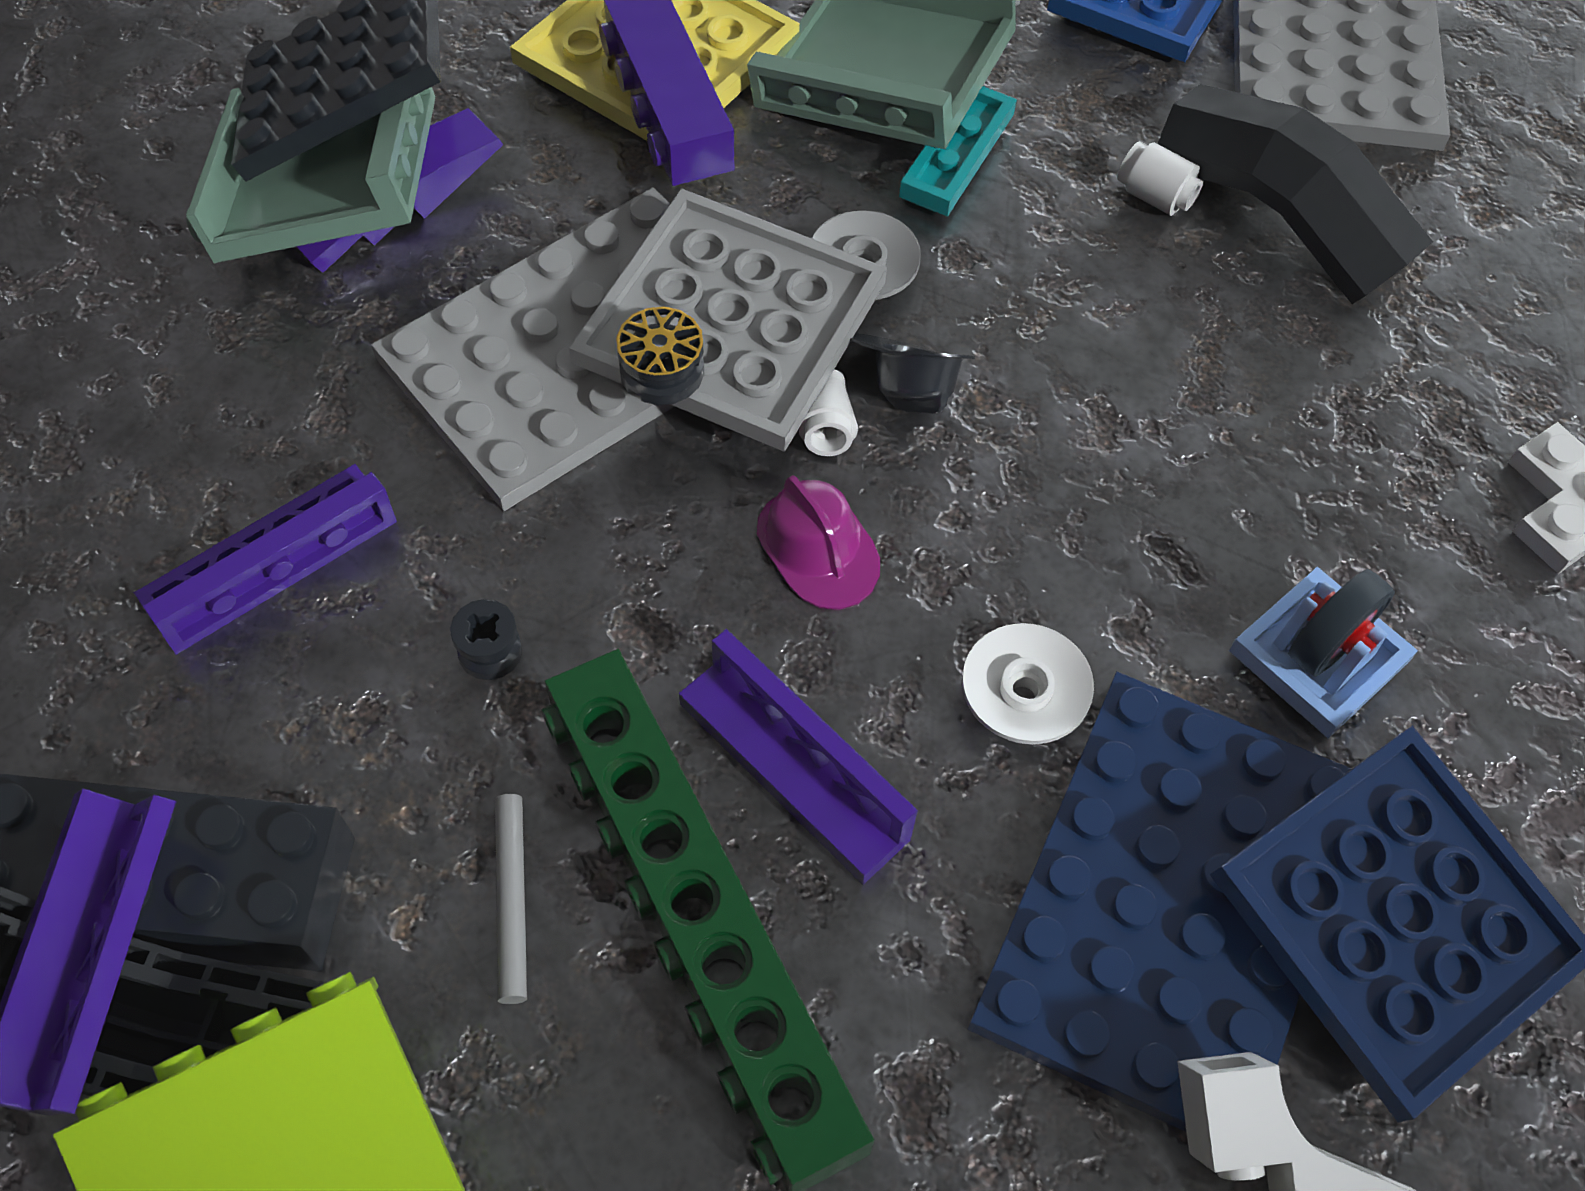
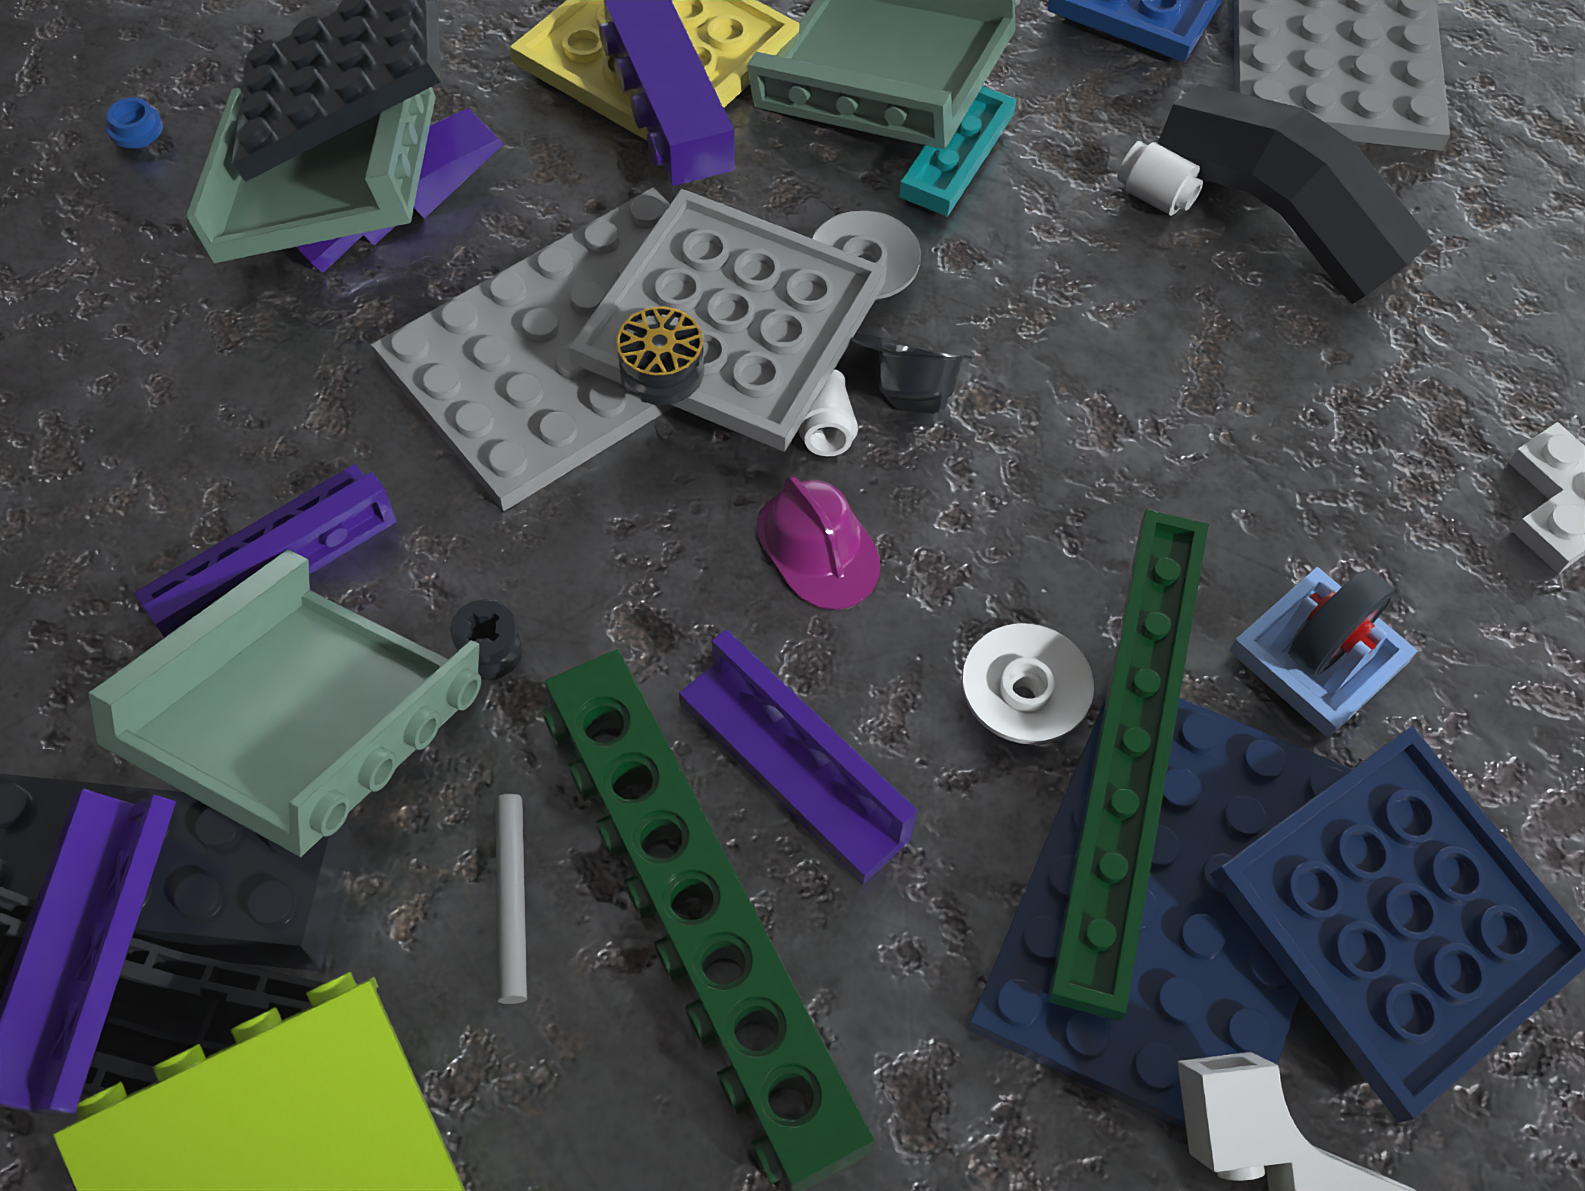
(133, 123): none -> blue plate
(281, 705): none -> sand green panel
(1129, 771): none -> dark green plate

